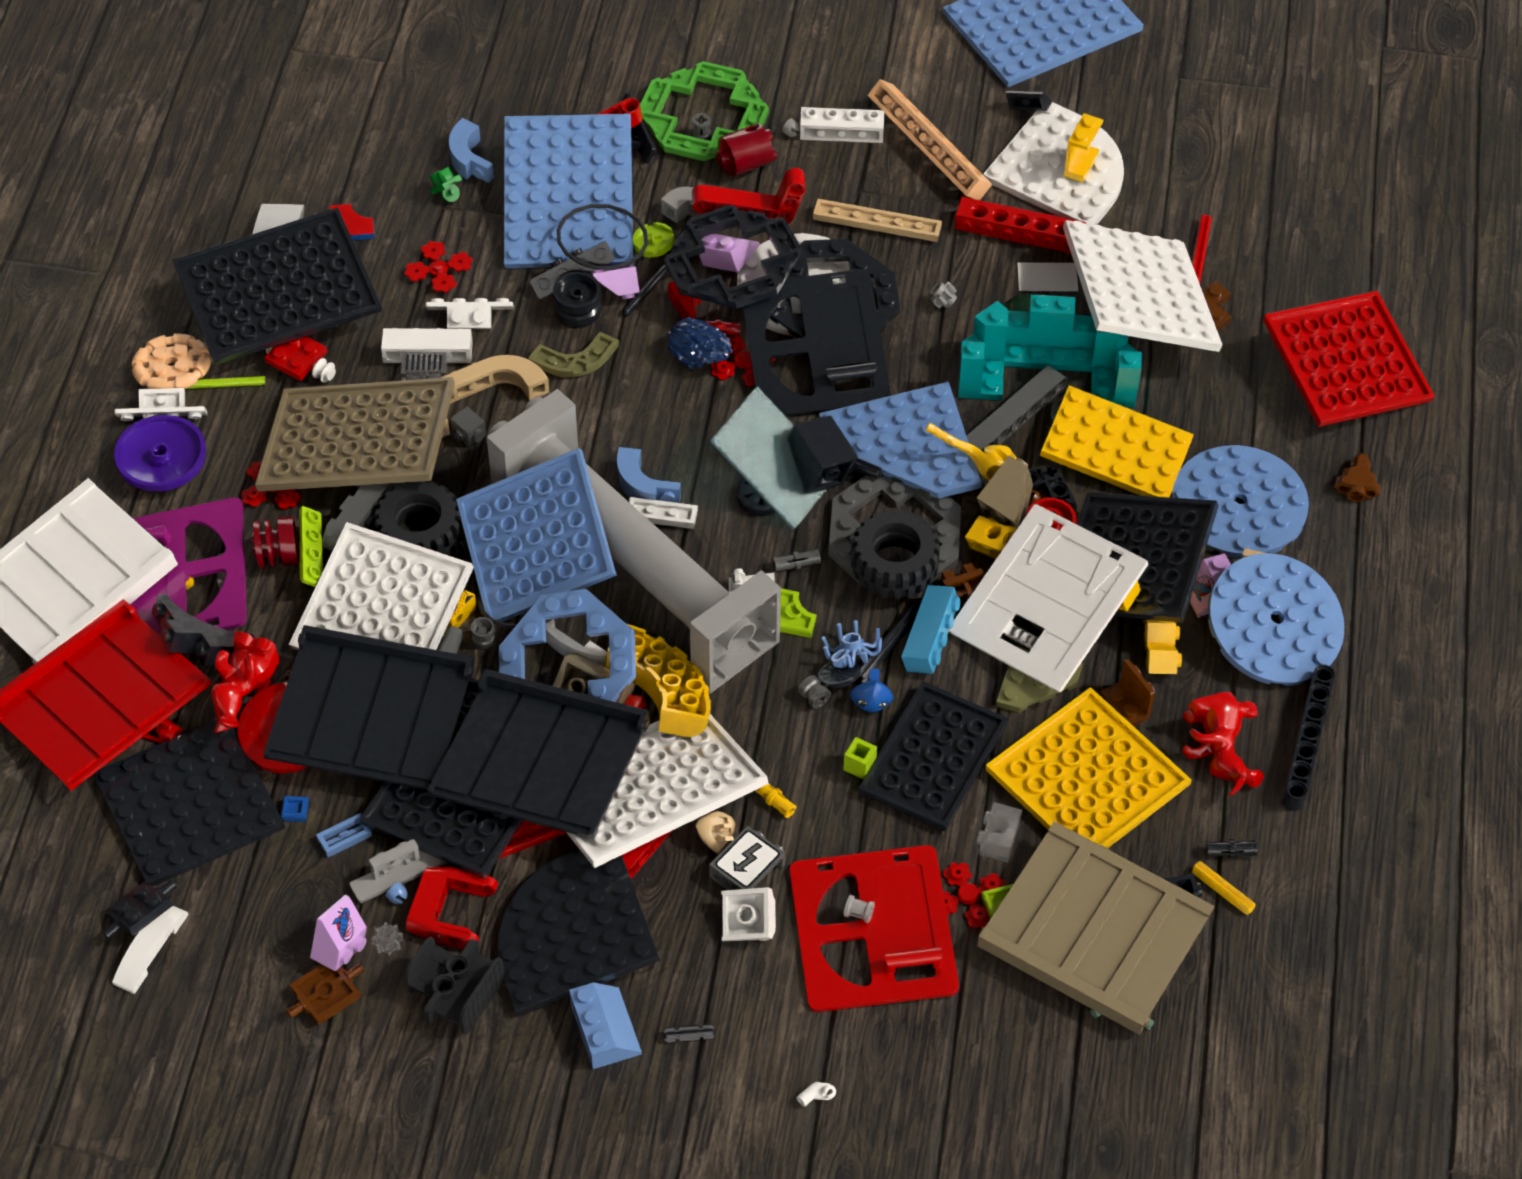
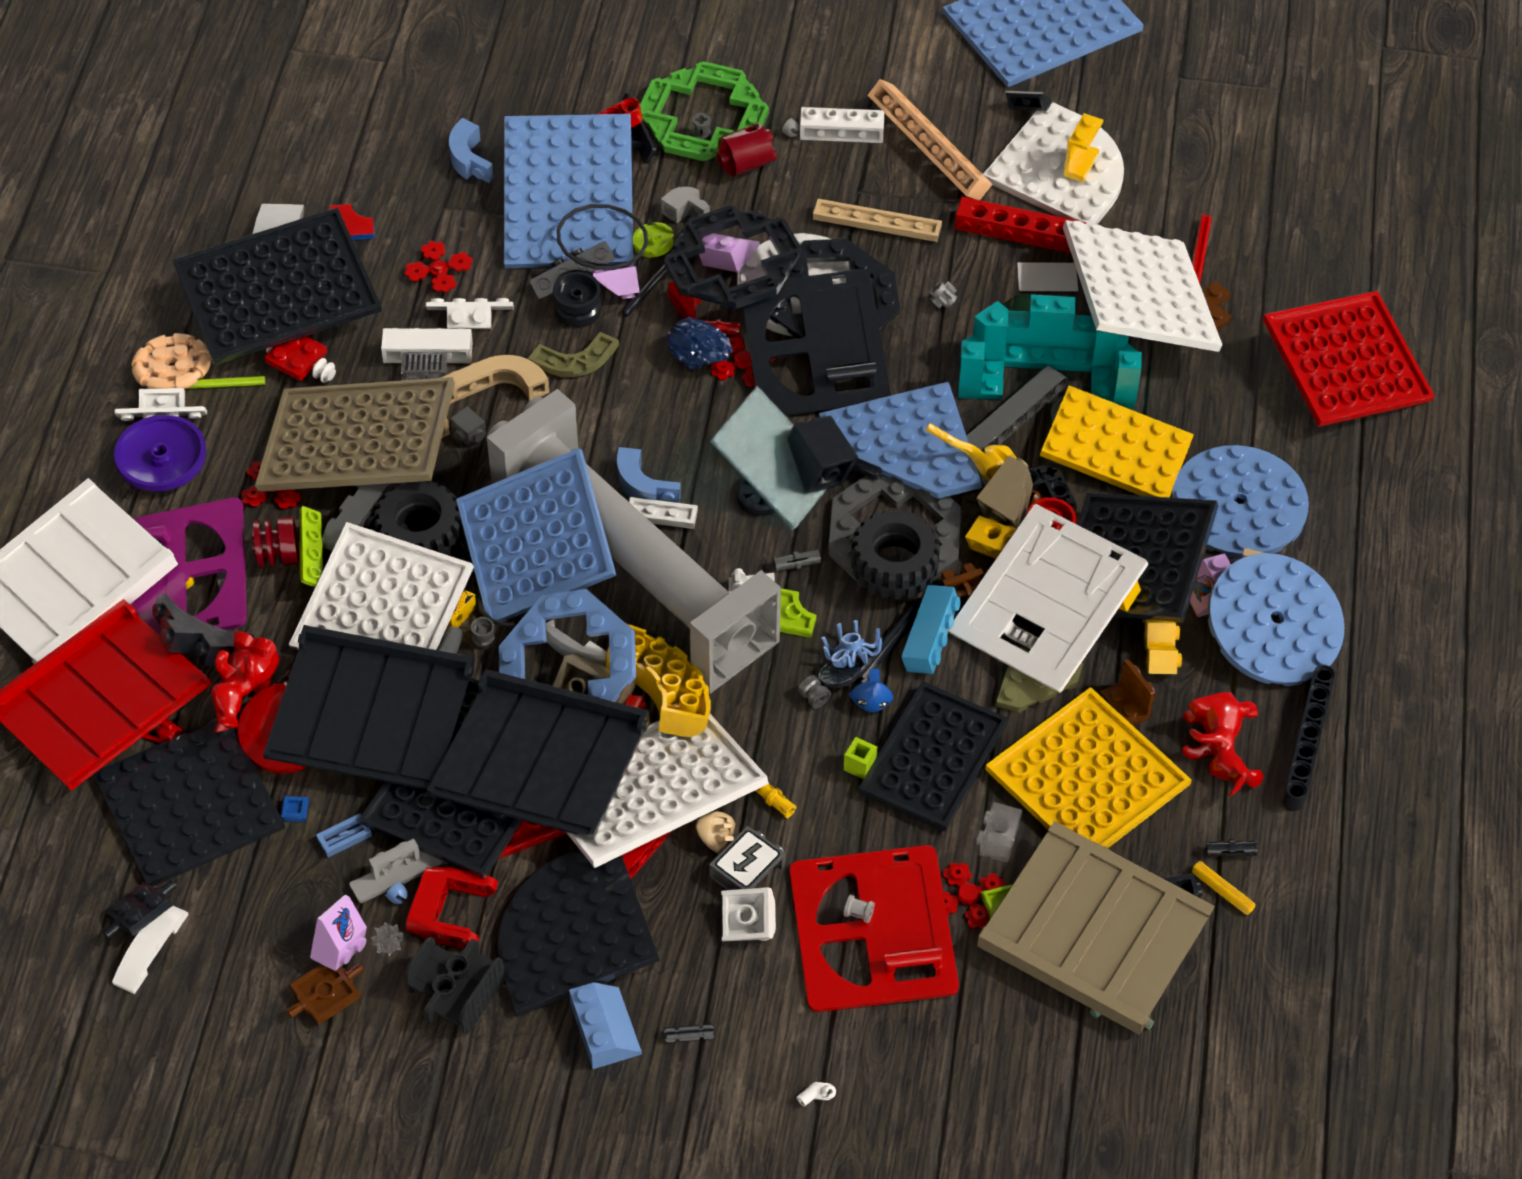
(444, 182): green hips -> none
(782, 205): red beam -> none
(1358, 480): reddish brown rock -> none

